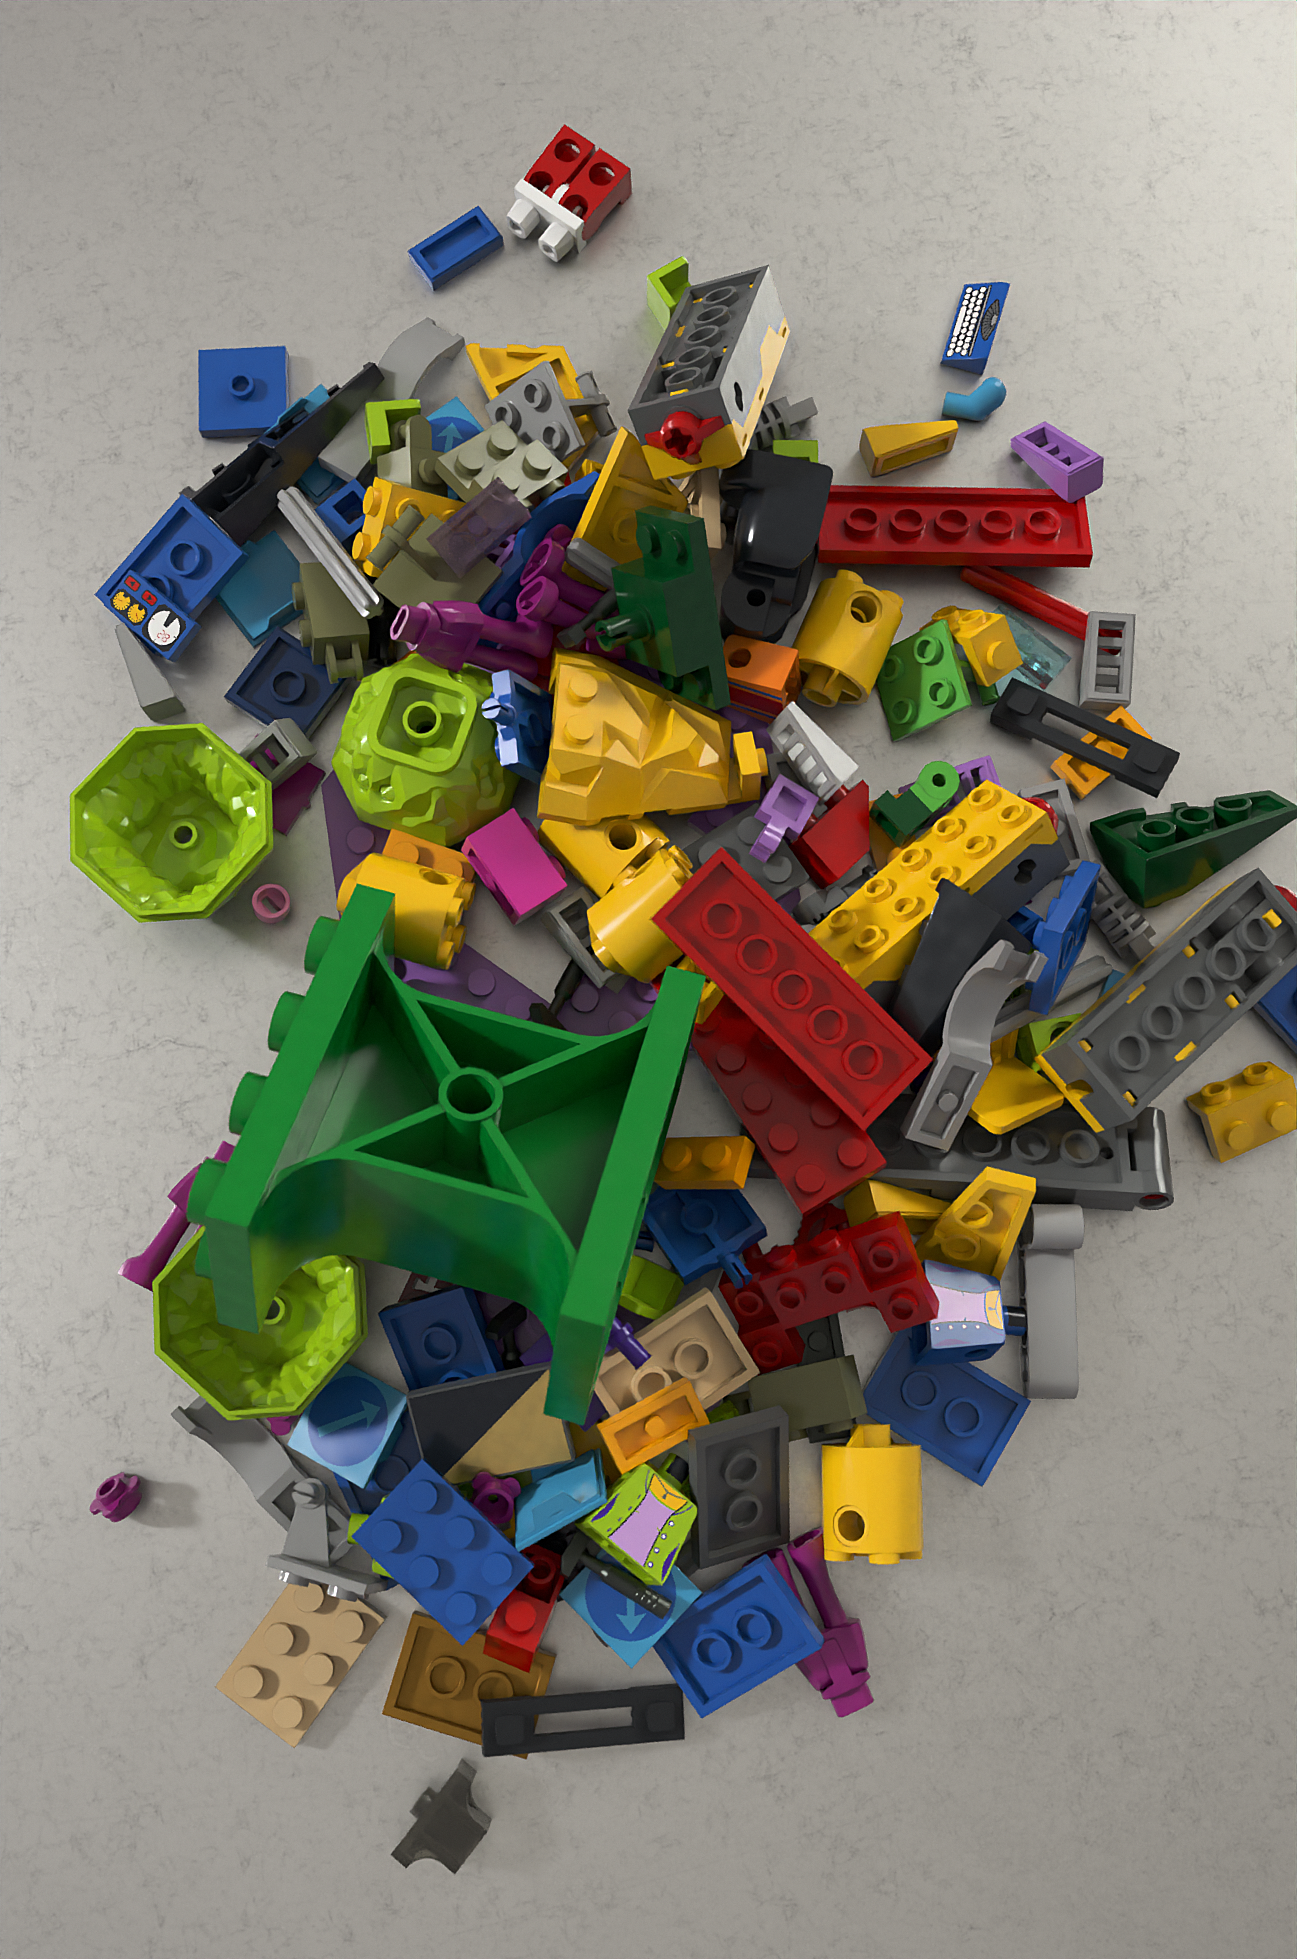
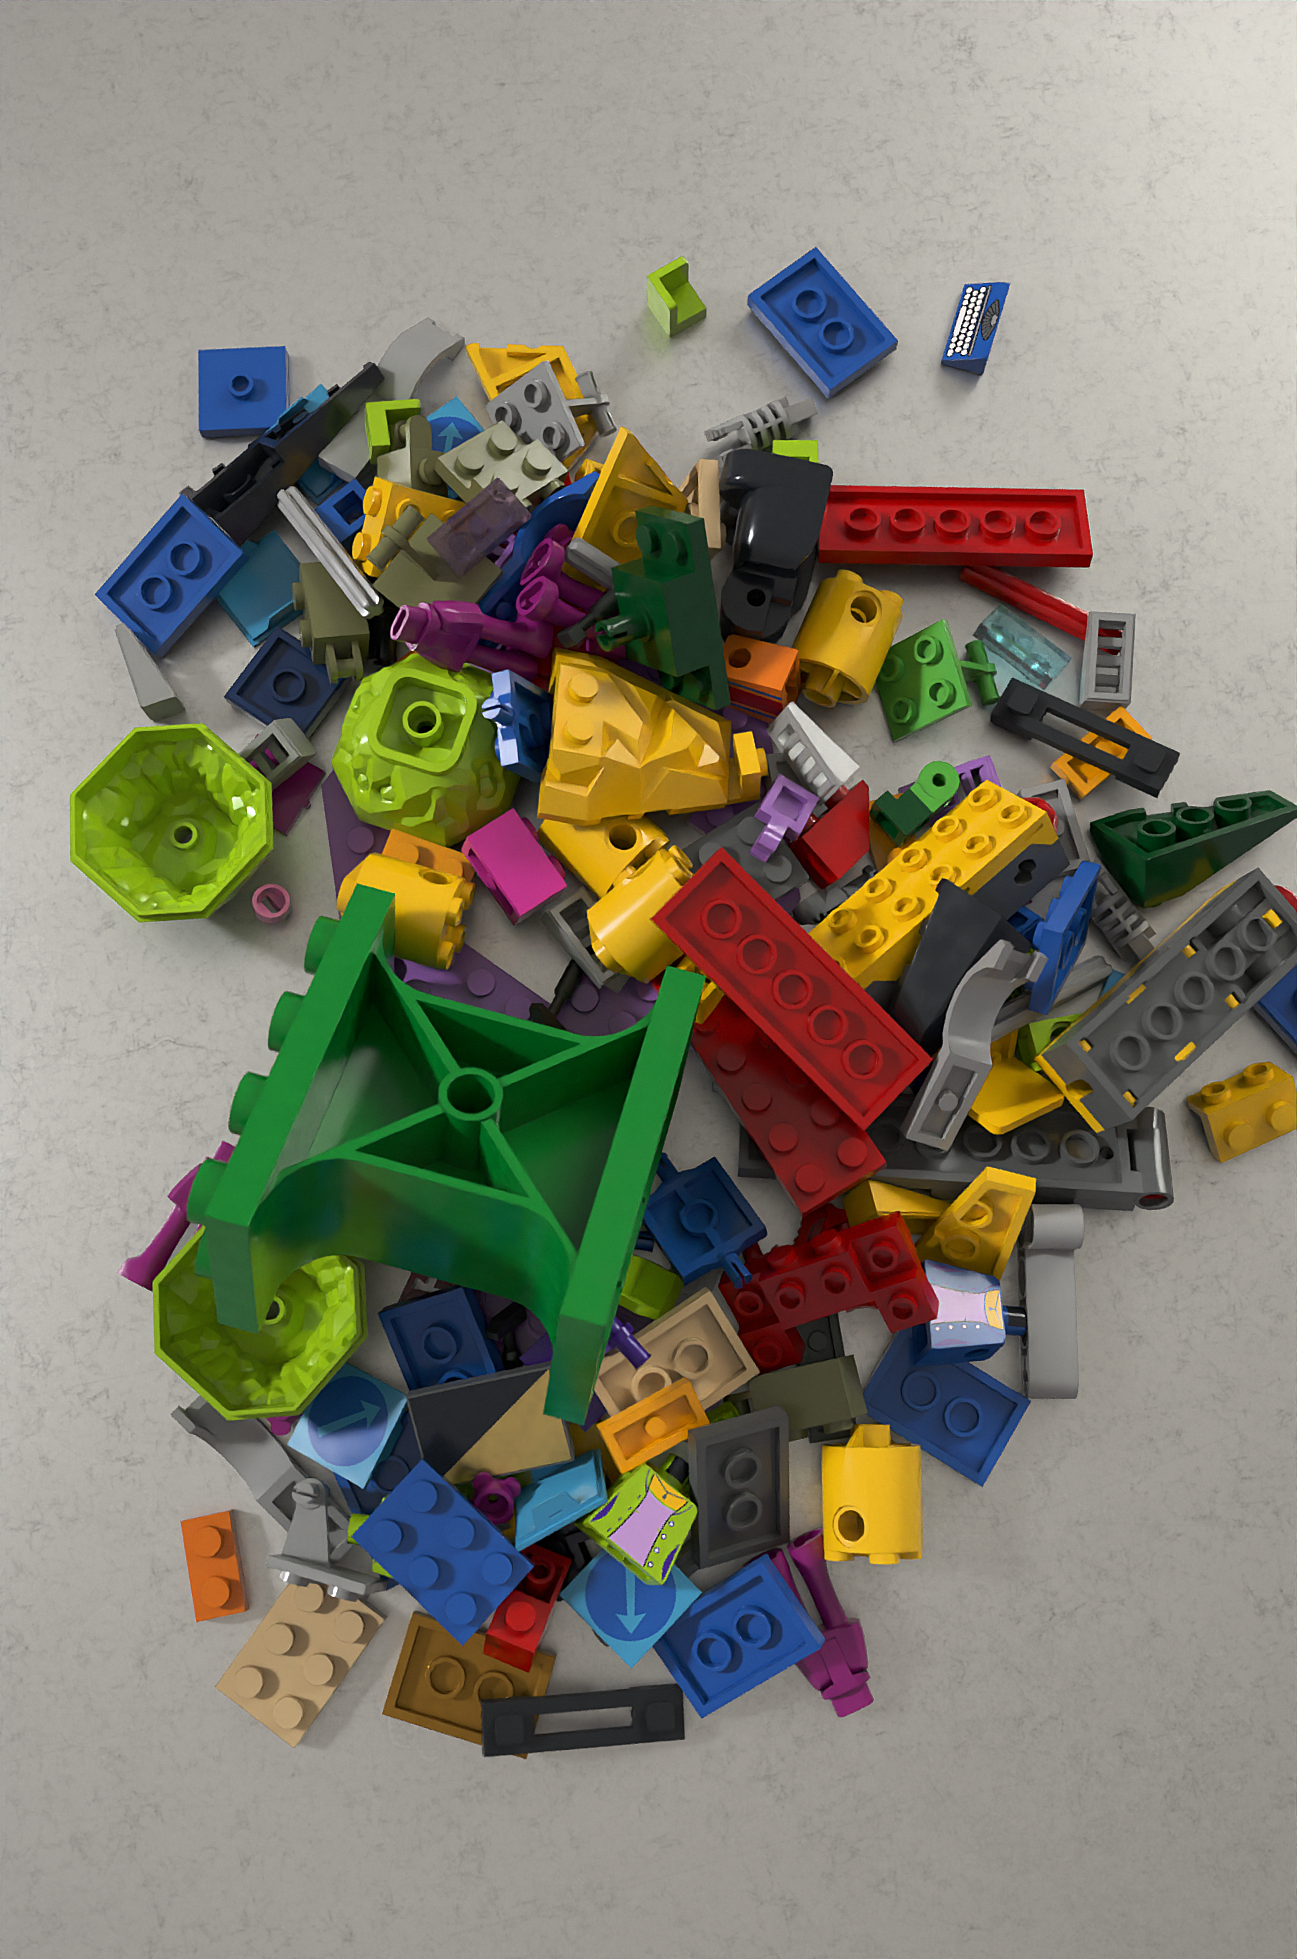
(117, 1497): magenta plate -> none
(152, 616): tile -> none
(214, 1565): none -> orange plate
(445, 1823): clear smoke brick -> none
(455, 248): blue tile -> none
(568, 194): red hips -> none
(612, 1576): pearl dark grey piece -> none
(705, 1162): light orange plate -> none
(710, 375): dark grey piece -> none
(822, 322): none -> blue plate
(900, 445): yellow slope -> none
(979, 403): dark azure arm -> none
(984, 639): yellow bracket -> none
(1062, 463): medium lavender slope -> none

